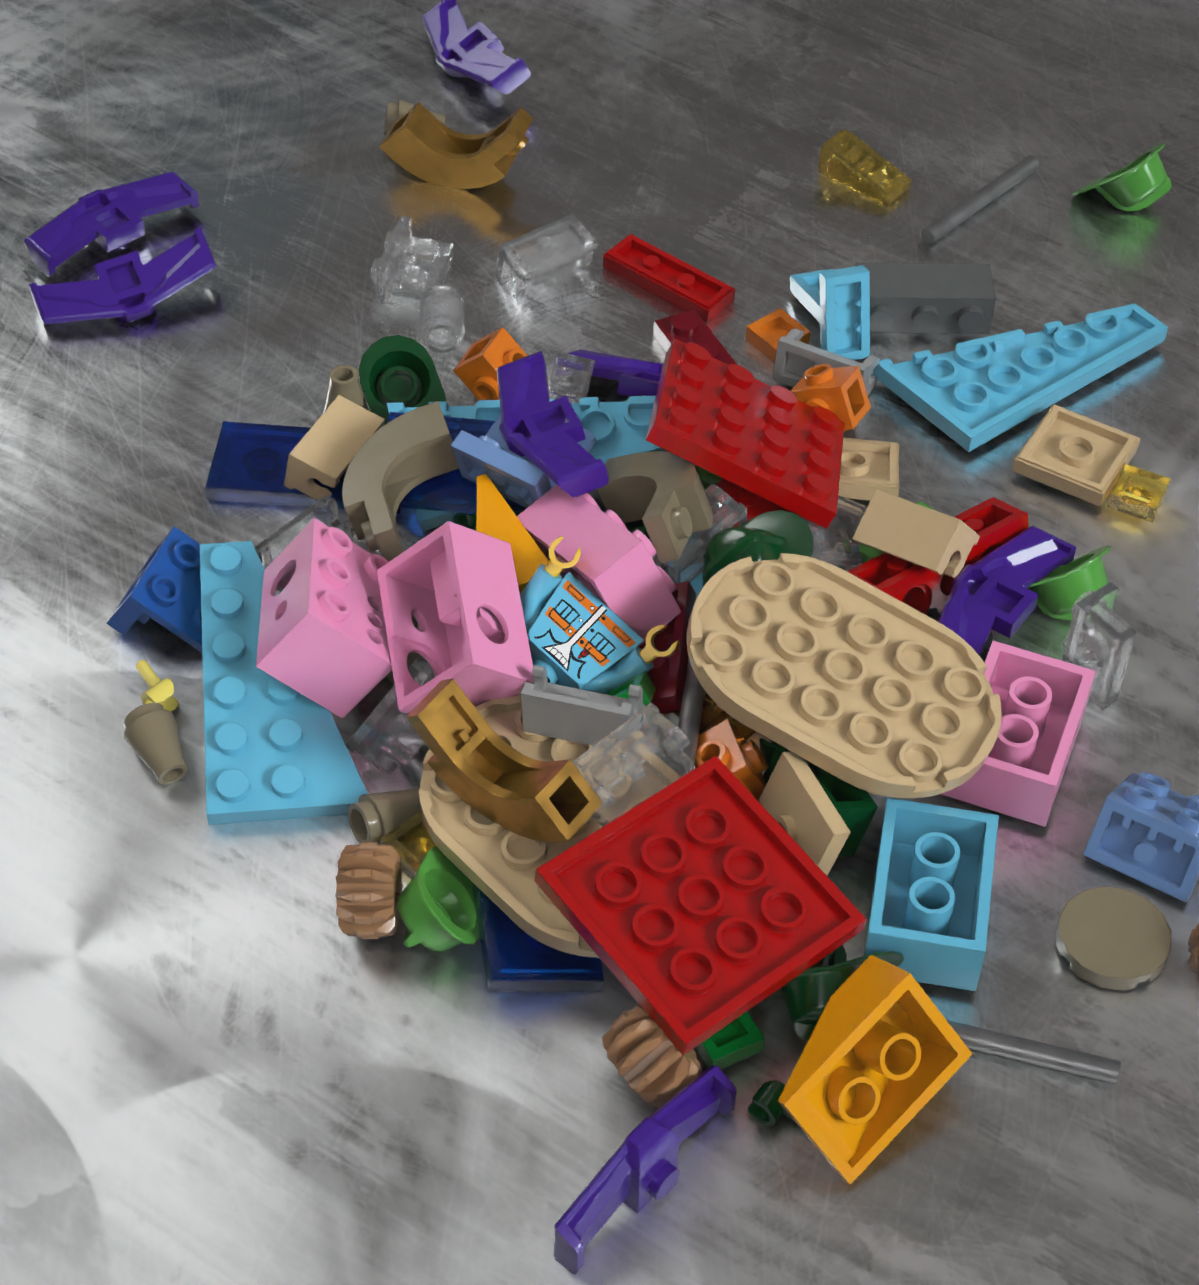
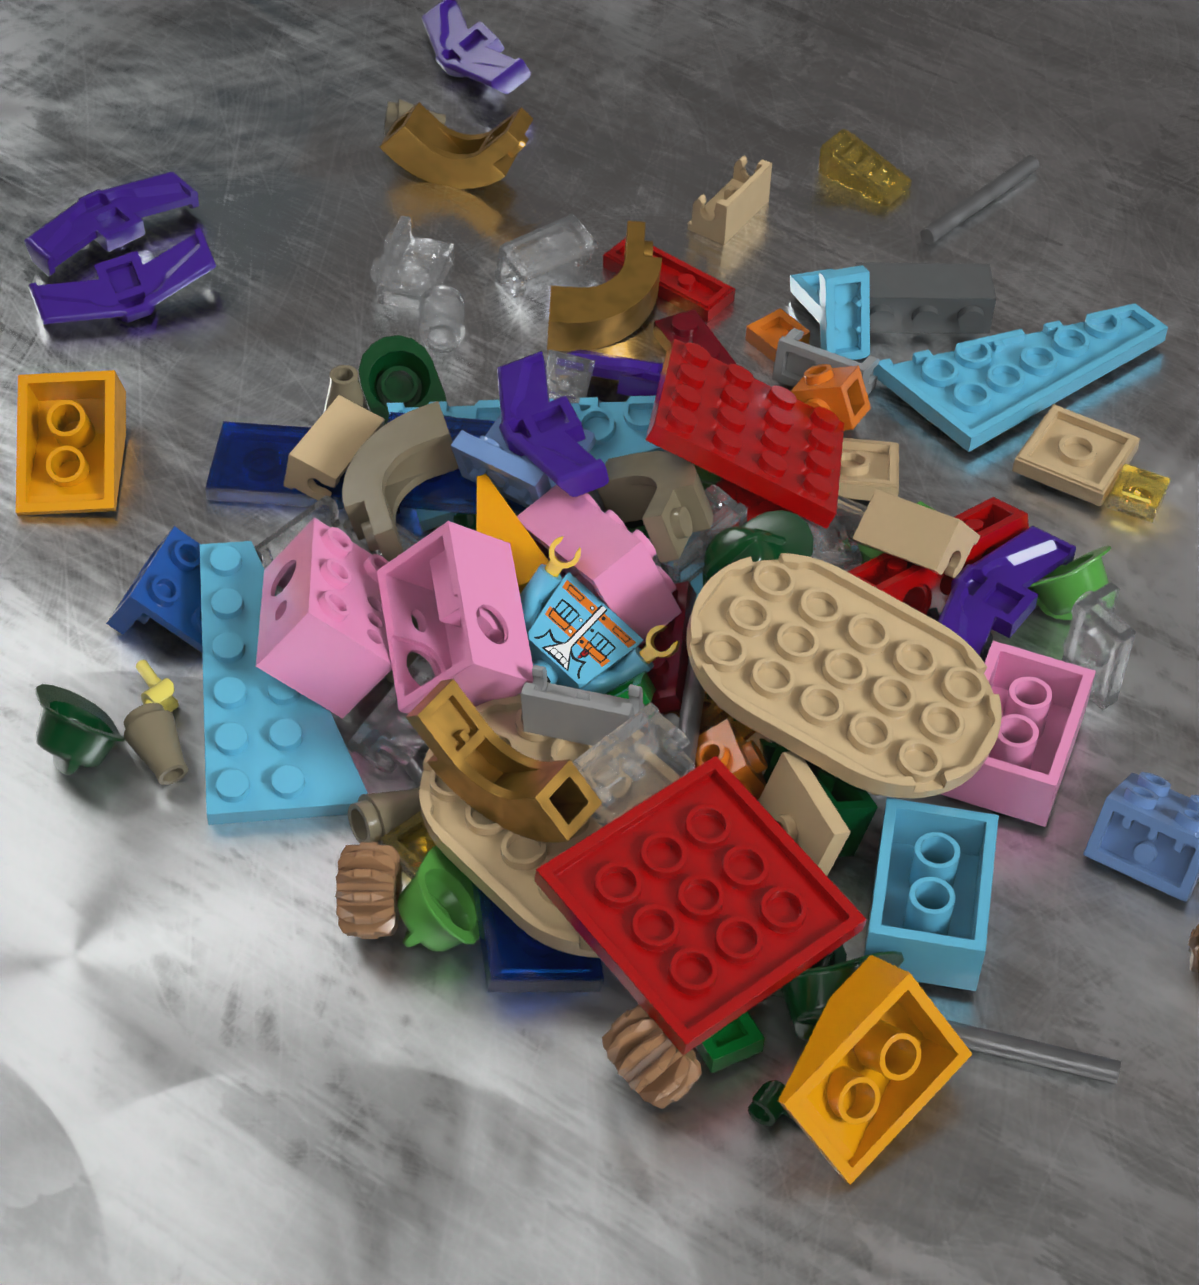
(69, 442): none -> light orange slope
(73, 729): none -> dark green piece
(480, 363): orange brick -> none
(610, 311): none -> pearl gold arch
(642, 1164): dark purple plate -> none
(733, 203): none -> tan hinge
(1113, 938): dark tan tile -> none
(1135, 184): bright green piece -> none

